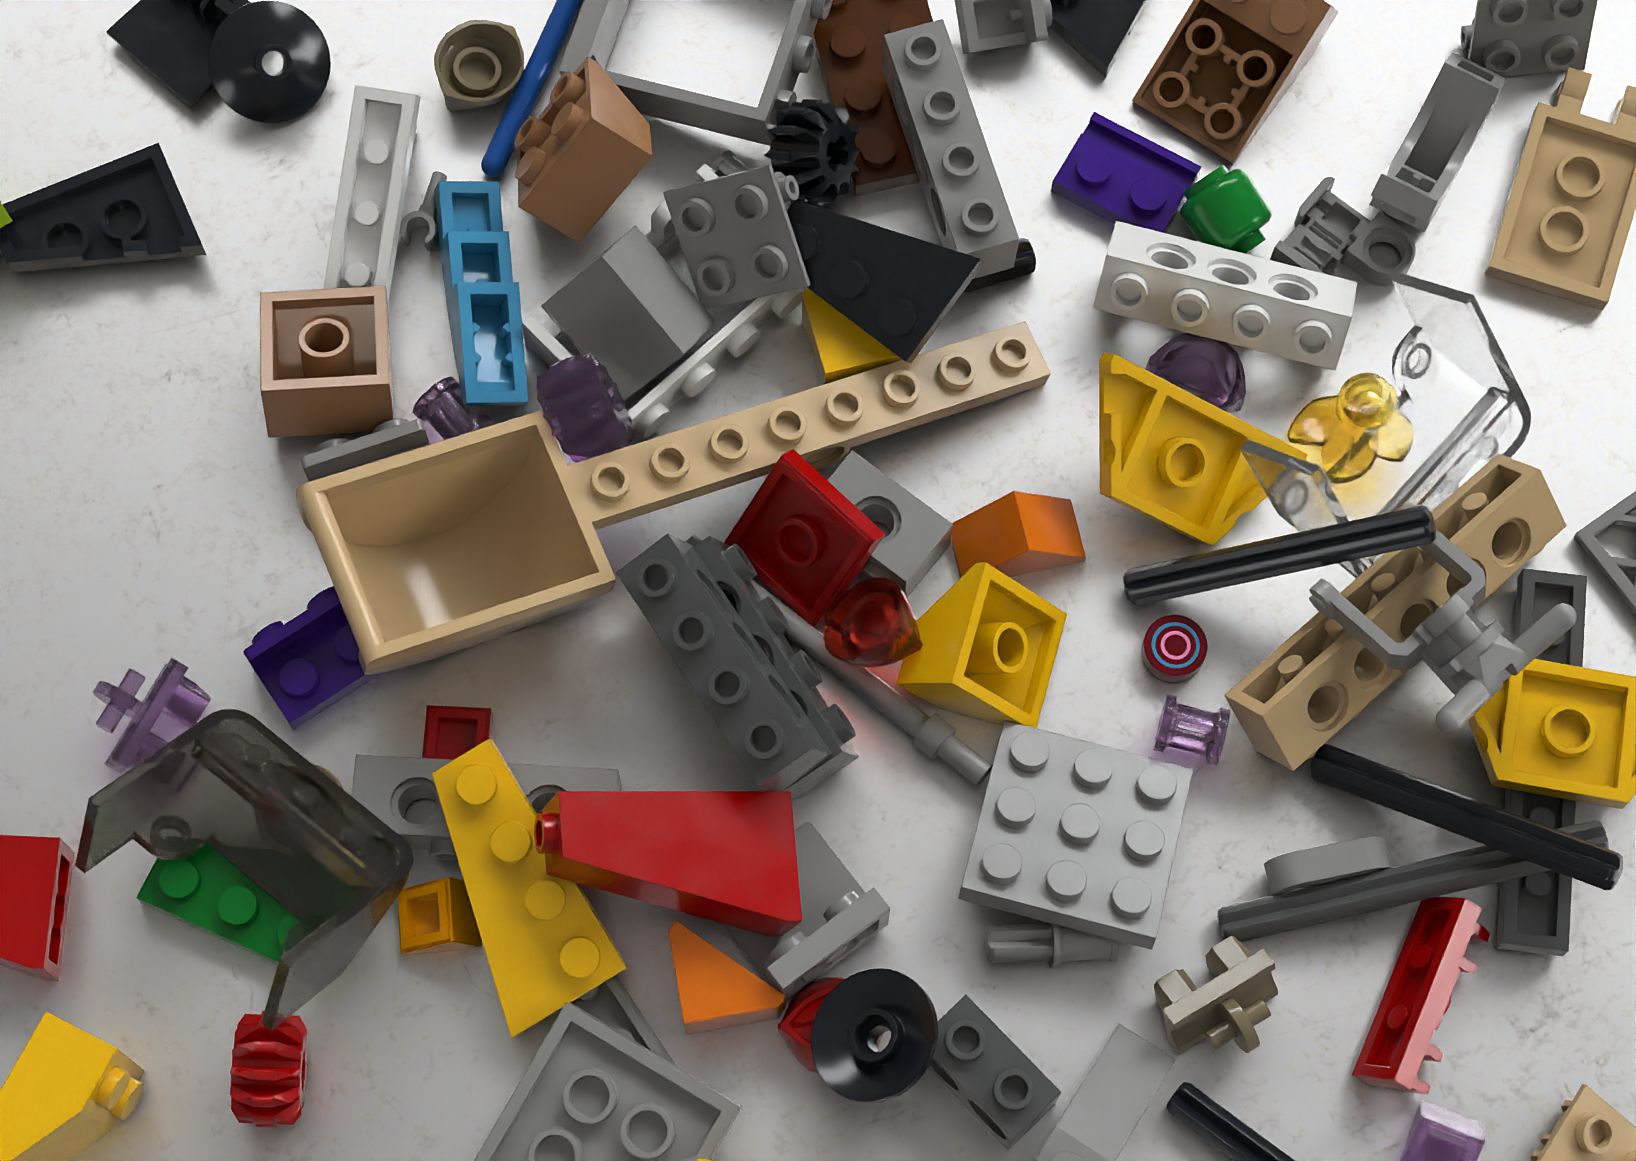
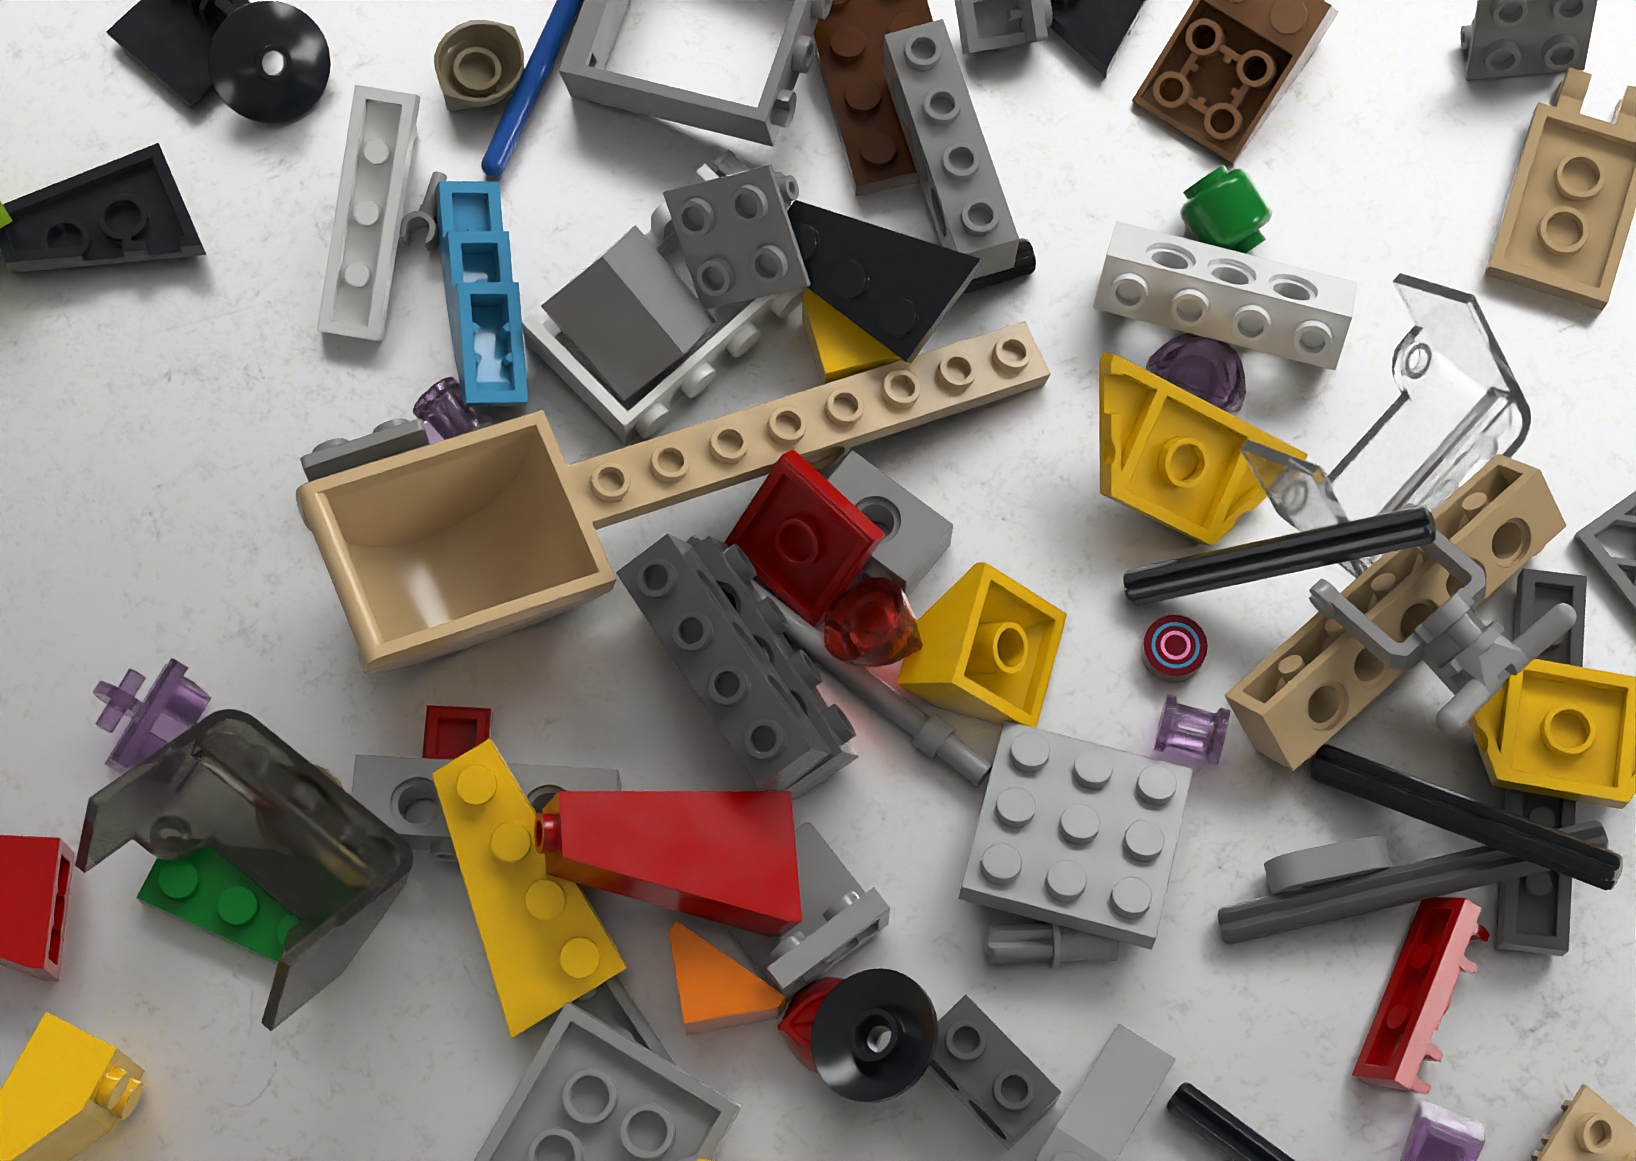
(268, 1071): red gear -> none
(308, 659): dark purple bracket -> none
(325, 361): medium nougat slope -> none
(436, 918): light orange slope -> none
(580, 151): medium nougat slope -> none
(584, 407): clear purple gear -> none
(816, 148): black gear -> none
(1019, 535): orange slope -> none
(1124, 176): dark purple plate -> none
(1222, 1007): dark tan hips -> none
(1339, 228): light grey piece -> none
(1353, 434): clear yellow plate -> none
(1437, 142): light grey arch -> none

